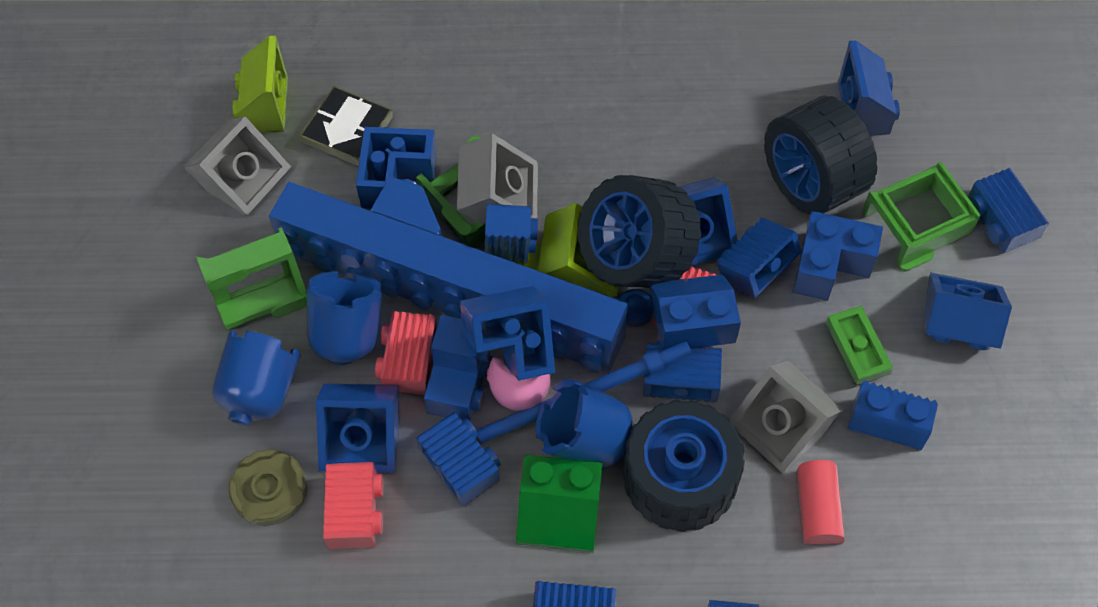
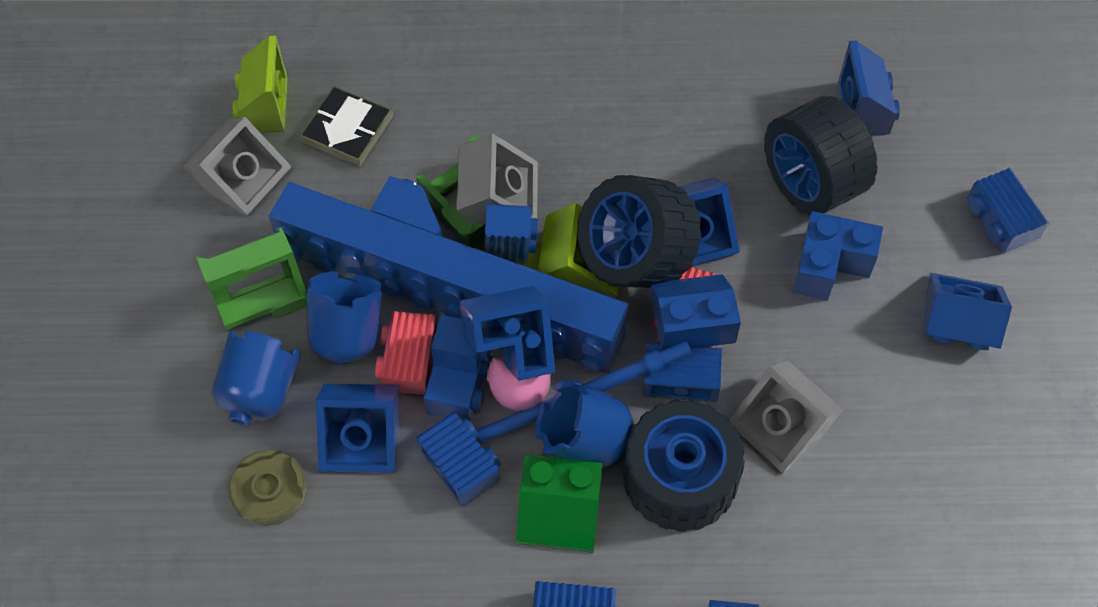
(351, 505): coral brick -> none
(393, 153): blue brick -> none
(639, 307): blue tile -> none
(759, 257): blue brick -> none
(820, 502): coral brick -> none
(859, 345): bright green plate -> none
(892, 415): blue brick -> none
(919, 248): bright green piece -> none

